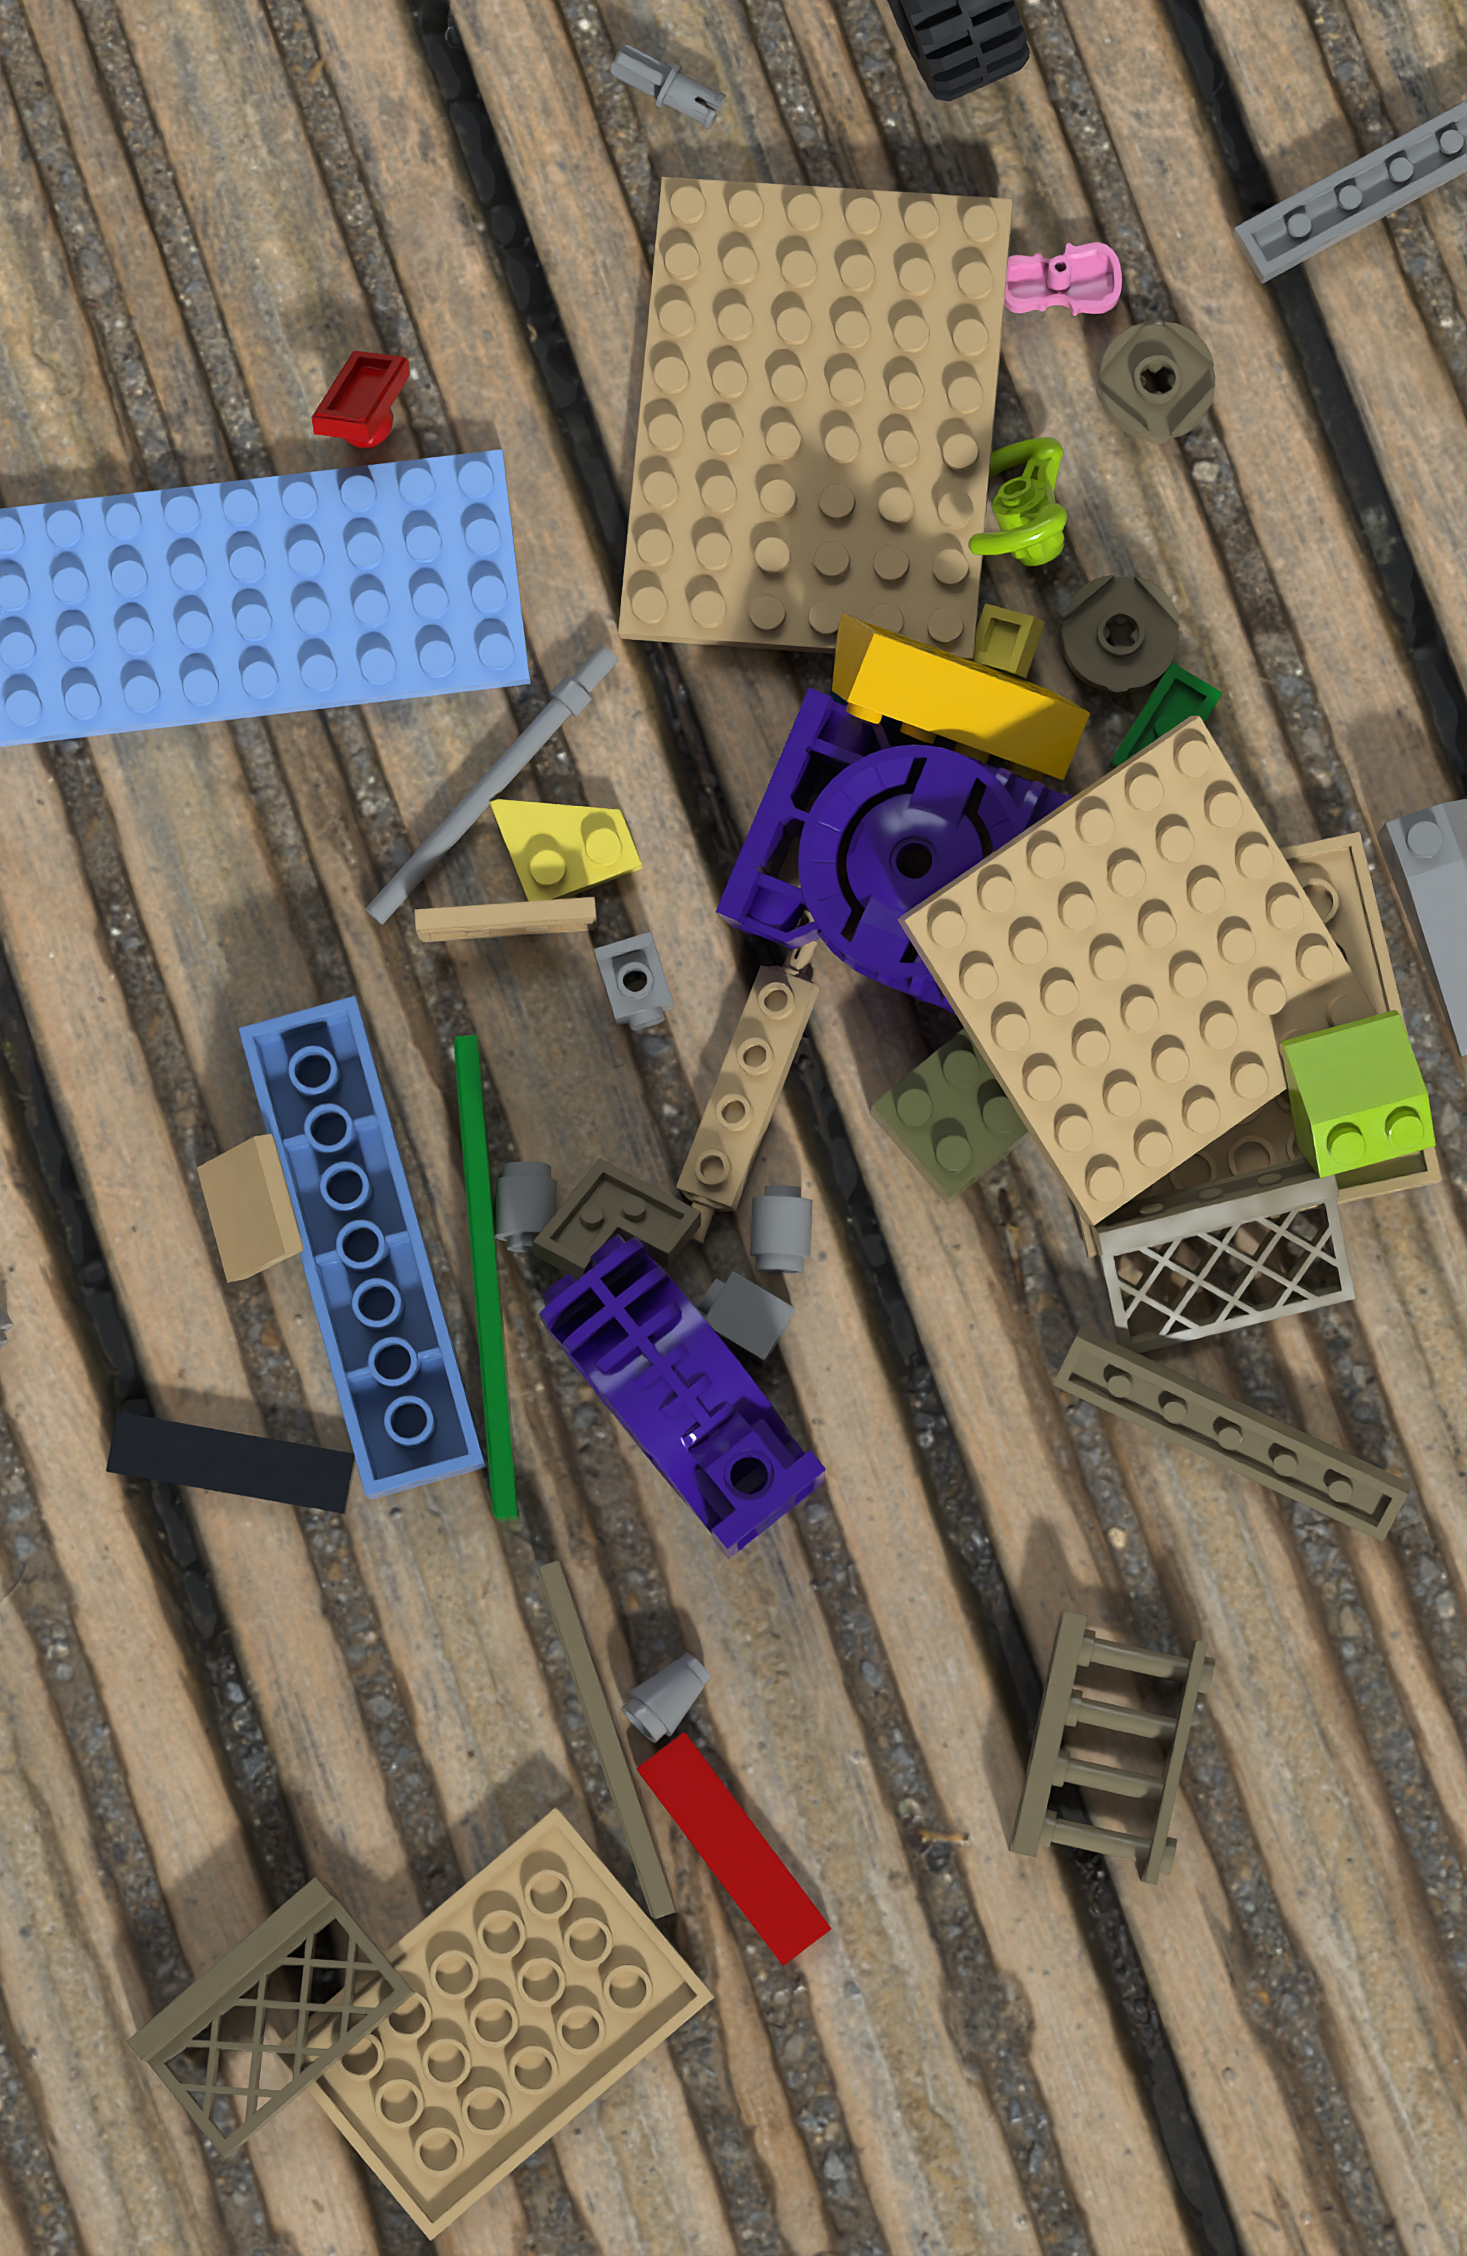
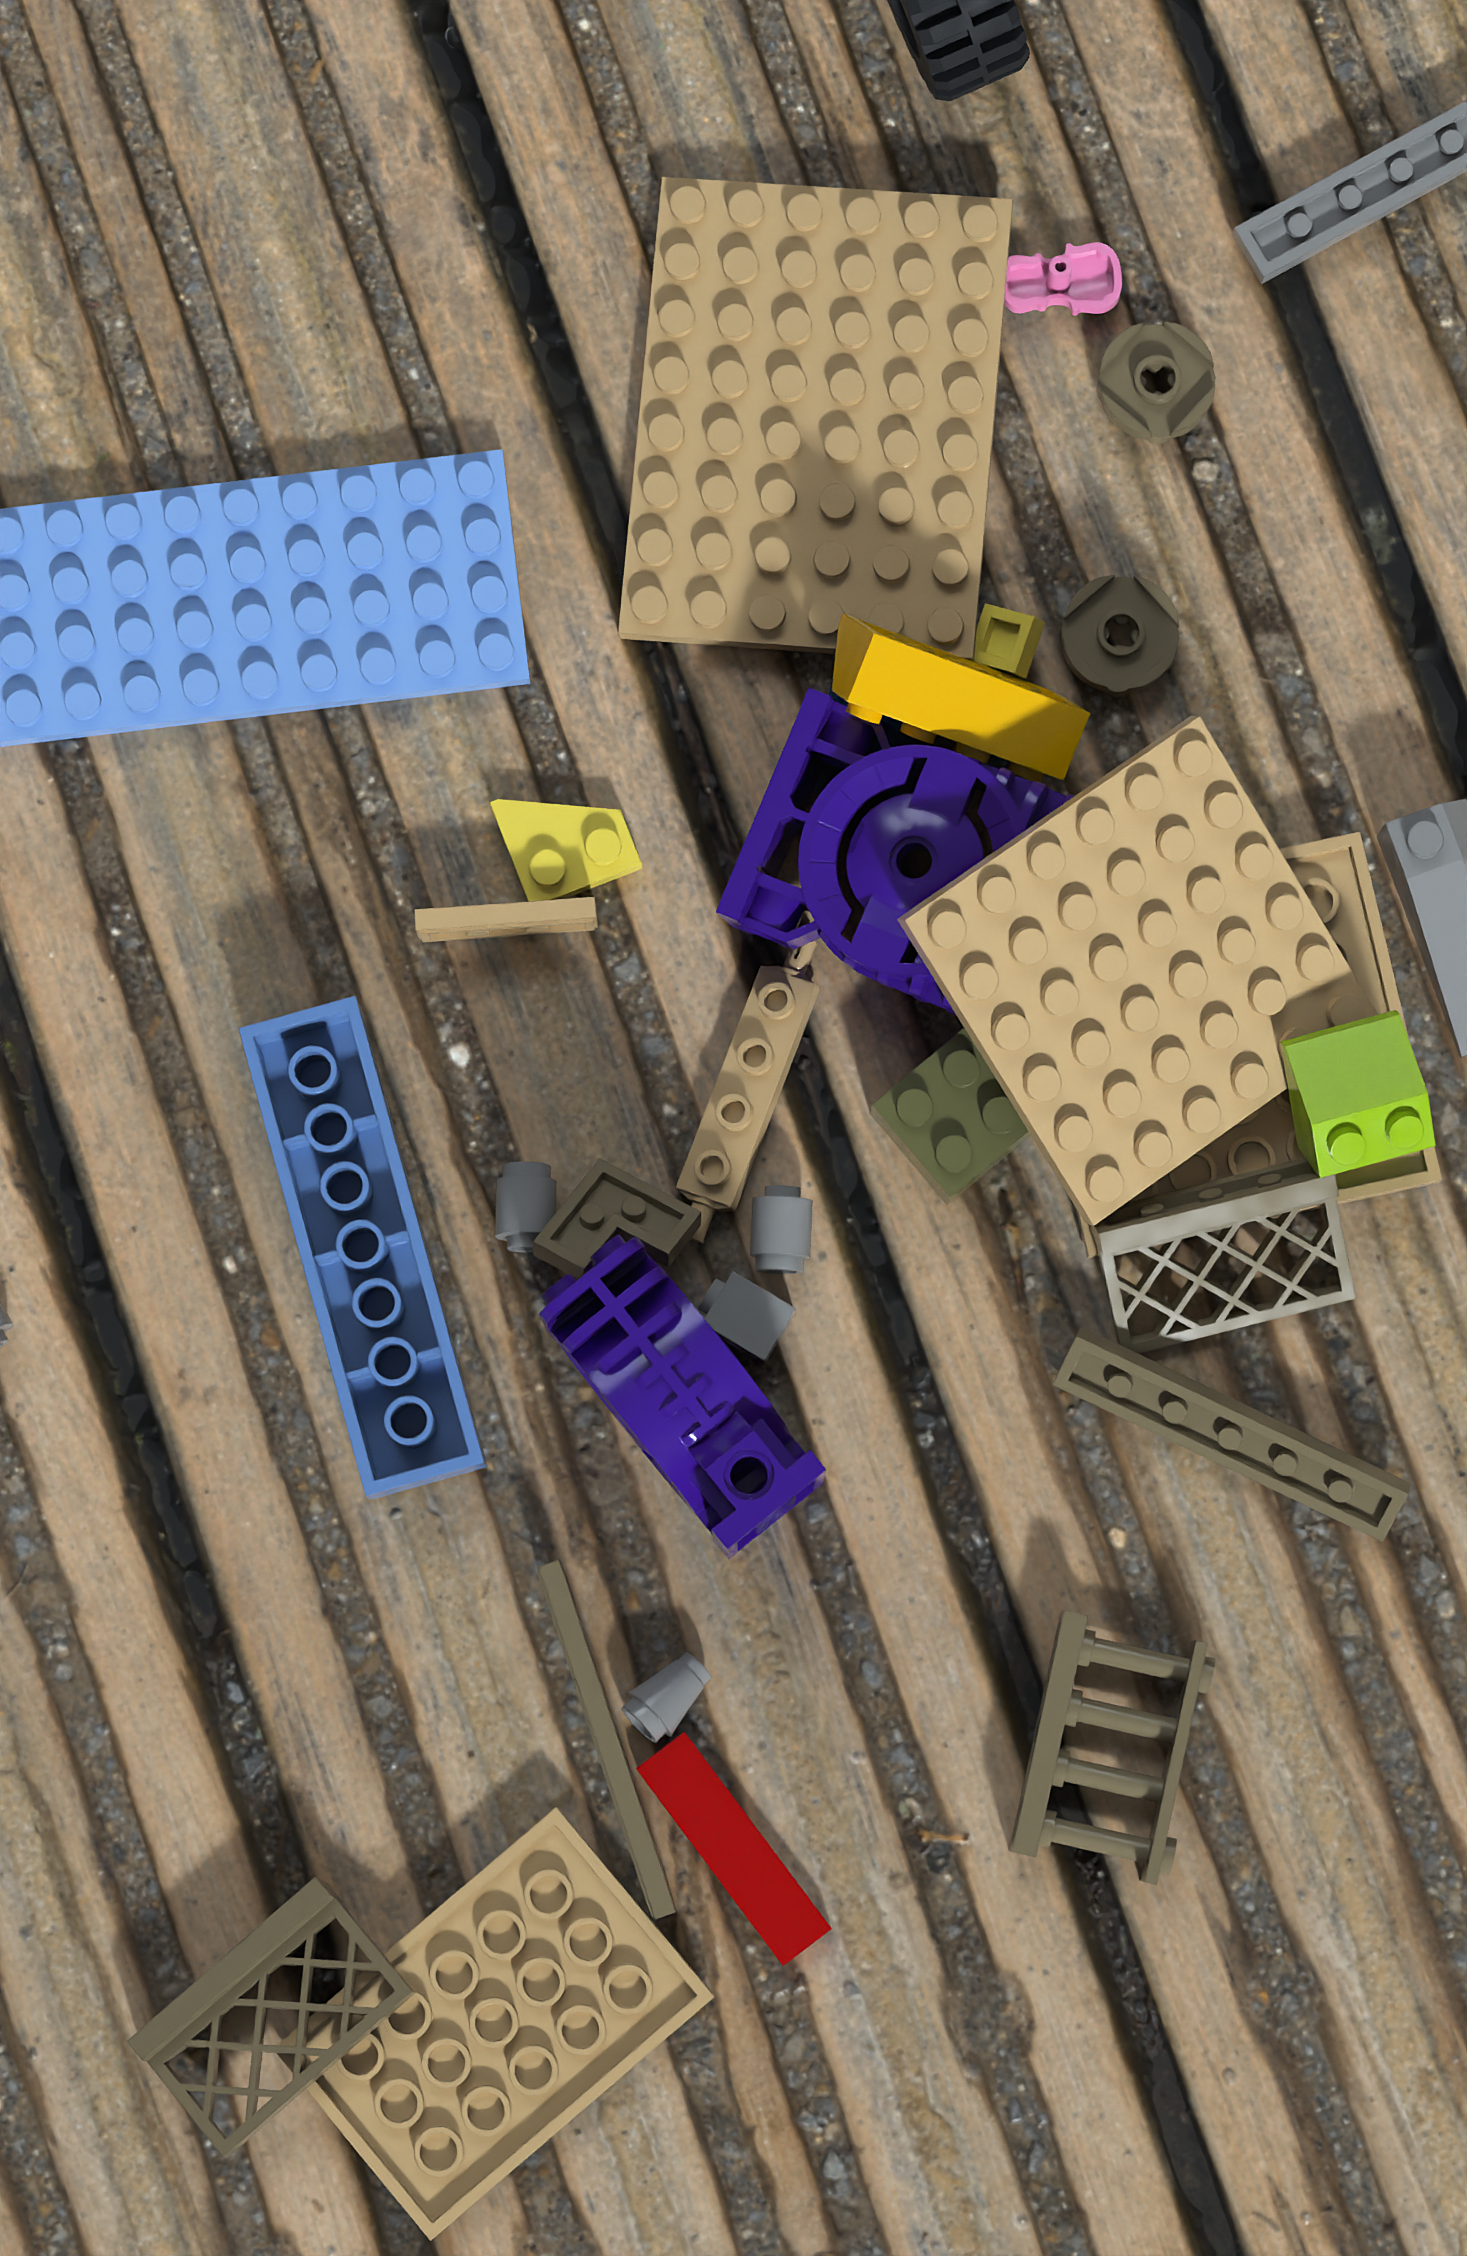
(231, 1463): black tile -> none
(250, 1208): tan tile -> none
(361, 399): red tile -> none
(486, 1278): green tile -> none
(568, 699): light grey bar -> none
(631, 955): light grey brick -> none
(666, 84): light grey axle -> none
(1026, 505): lime piece -> none
(1171, 703): green plate -> none

